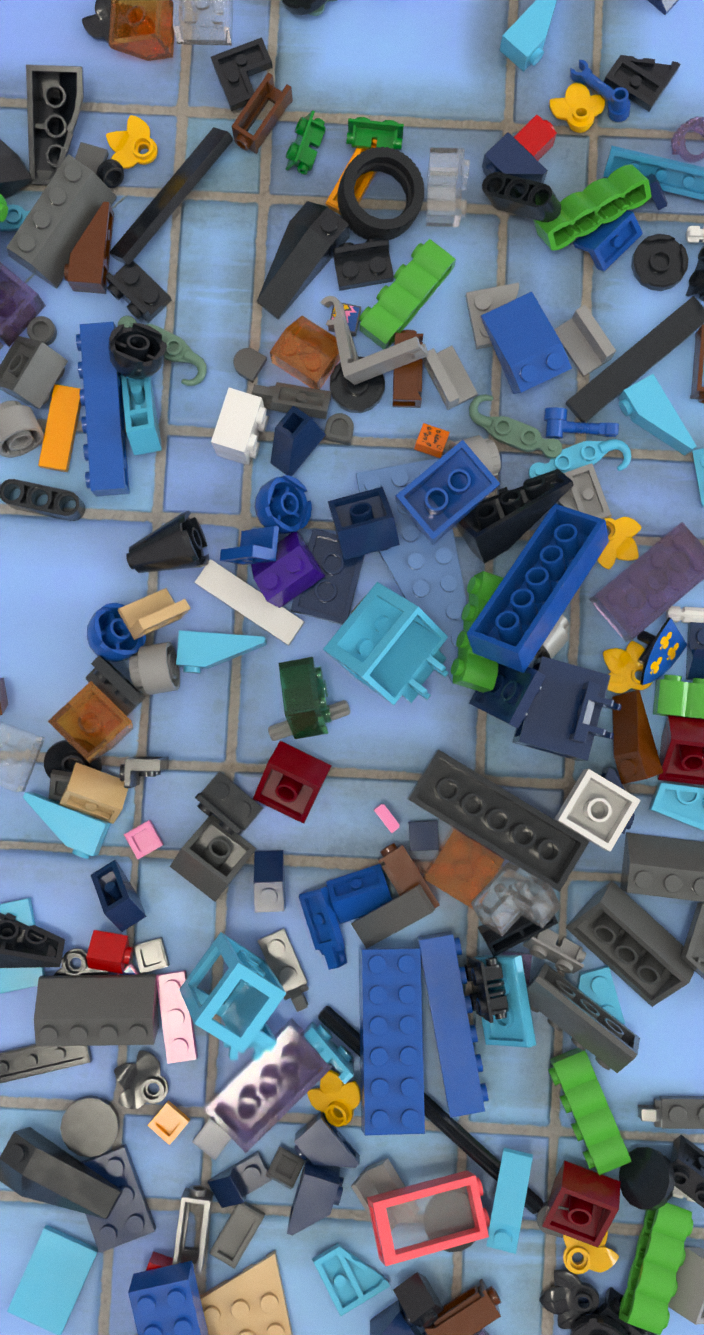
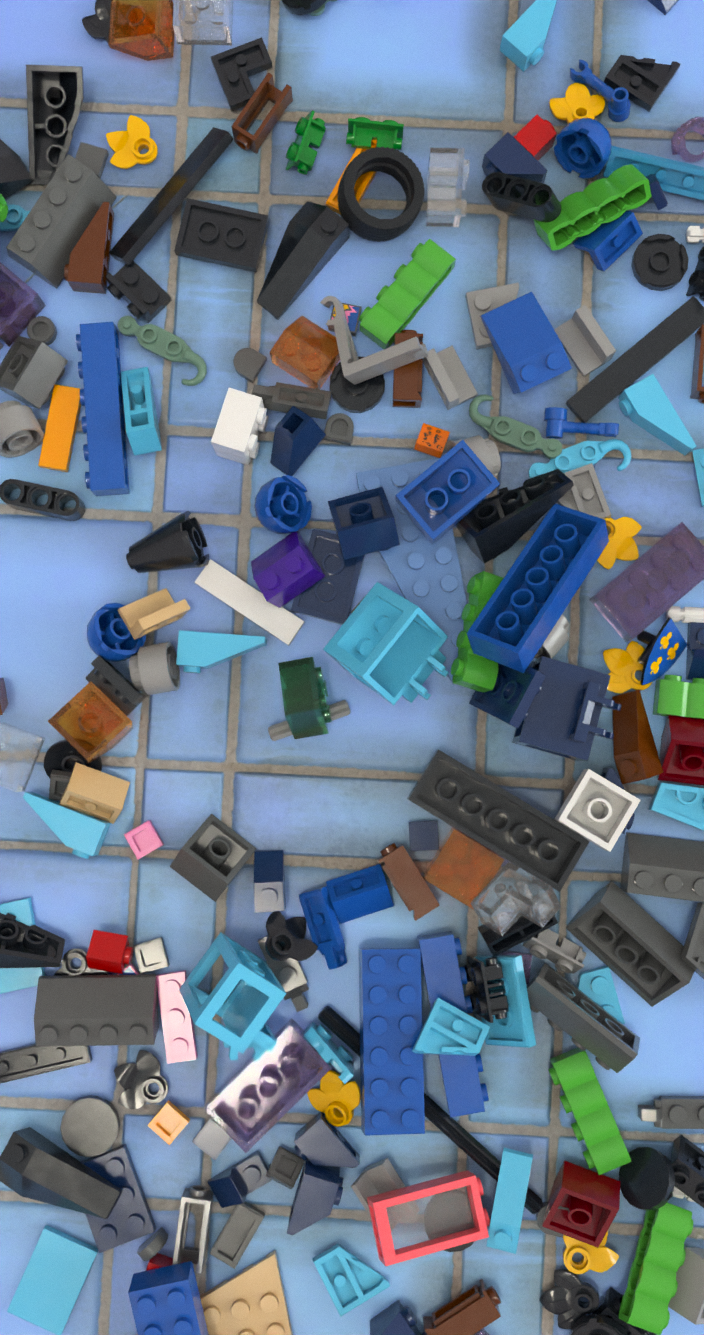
(110, 173): black plate -> none
(117, 896): dark blue slope -> none
(136, 350): black cylinder -> none
(141, 766): bracket -> none
(153, 1245): none -> dark grey tile
(221, 235): none -> black plate
(229, 804): black bracket -> none
(255, 547): blue panel -> none
(289, 936): none -> black plate
(291, 781): dark red slope -> none
(363, 264): black bracket -> none
(387, 818): bright pink tile -> none
(393, 916): dark grey tile -> none
(419, 1300): black brick -> none
(450, 1032): none -> medium azure wing
(583, 147): none -> blue cylinder

